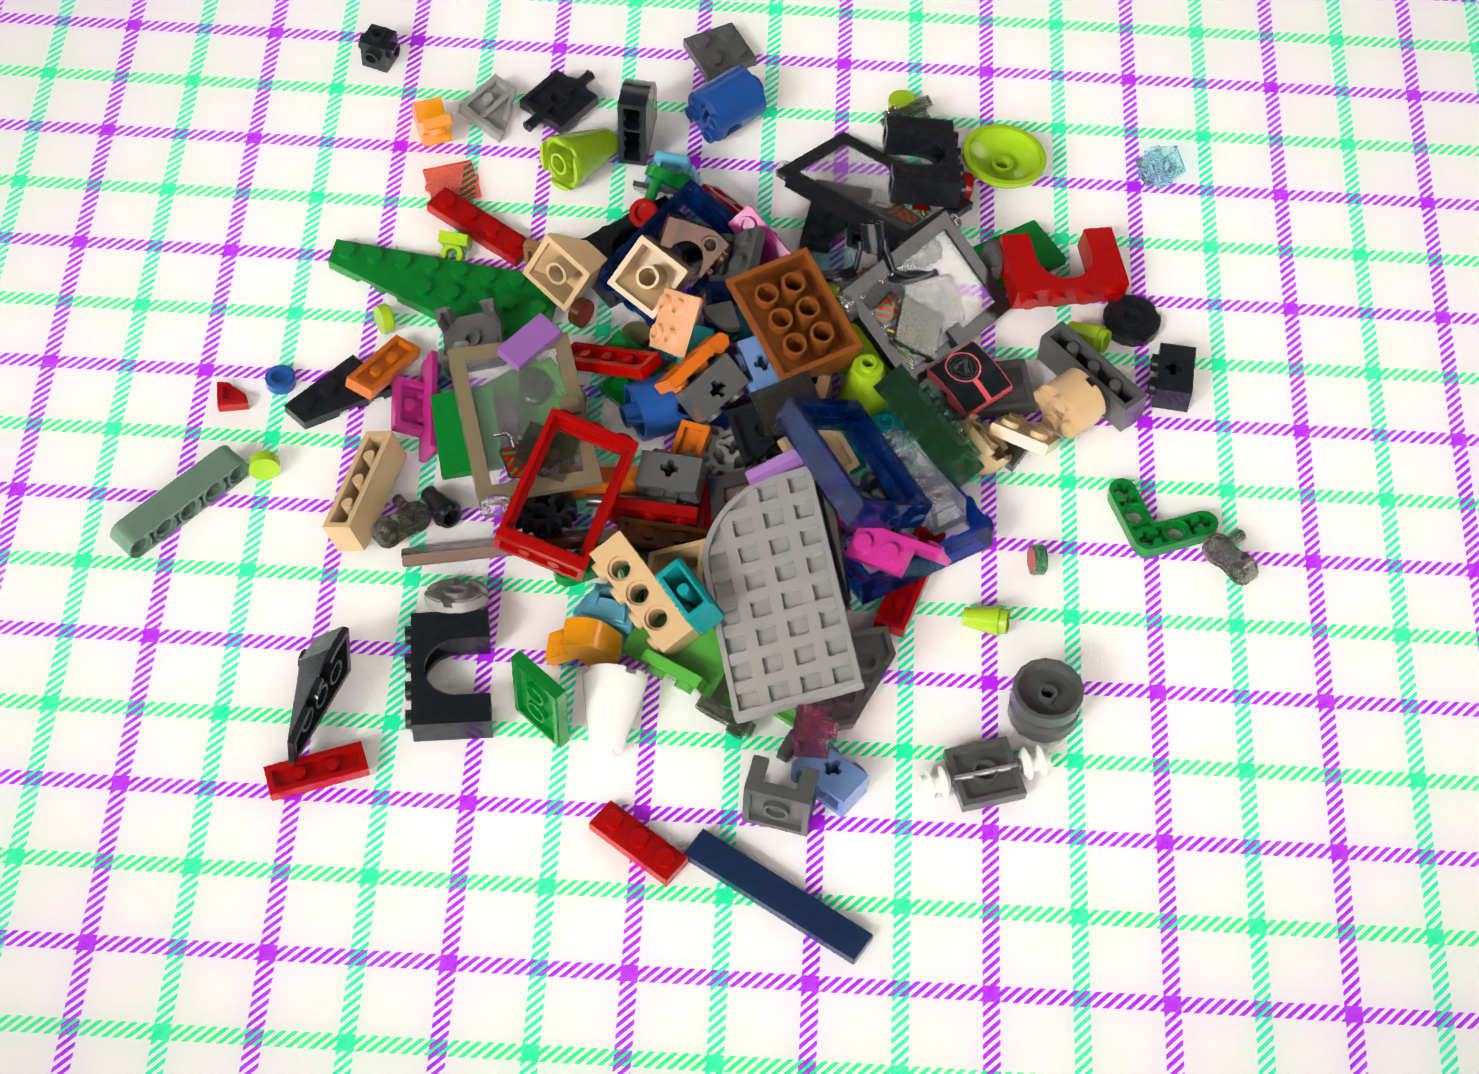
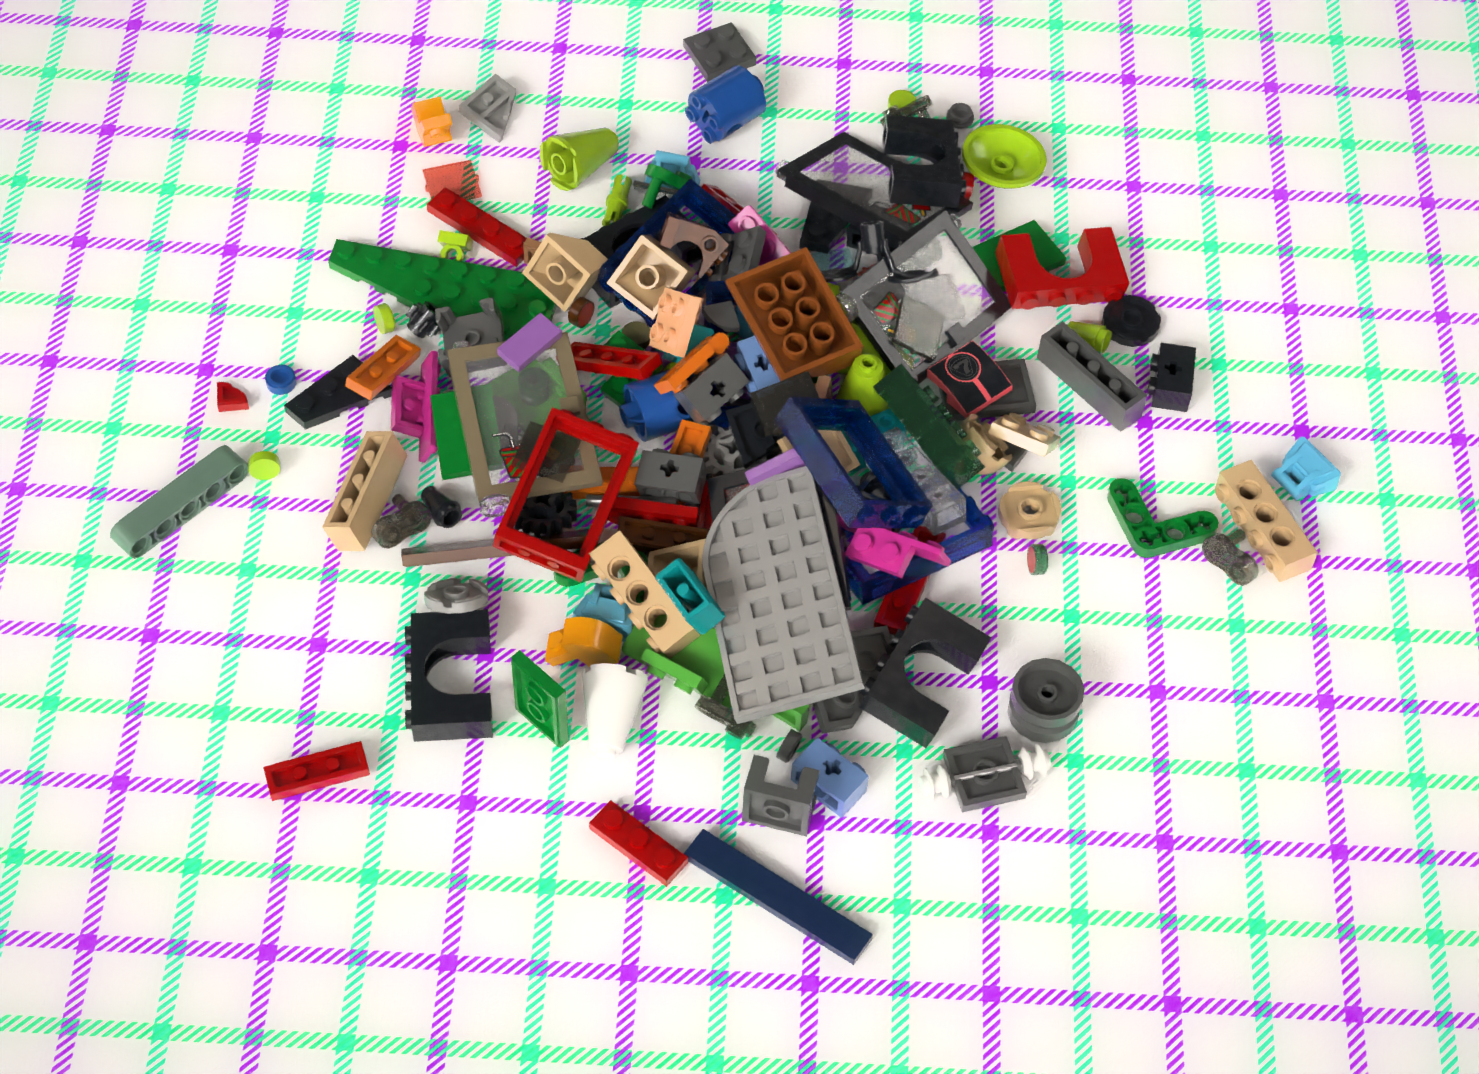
(319, 679): black wedge -> none
(379, 47): black brick -> none
(423, 320): none -> black gear
(559, 101): black plate -> none
(617, 200): none -> lime pin
(636, 120): black brick -> none
(642, 211): red tile -> none
(813, 731): clear pink brick -> none
(893, 697): none -> black arch
(961, 115): none -> dark grey plate
(988, 619): lime cone -> none
(992, 257): dark grey tile -> none
(1026, 525): none -> tan plate
(1070, 403): tan brick -> none
(1160, 166): clear light blue brick -> none
(1278, 537): none -> tan brick
(1309, 469): none -> medium azure piece

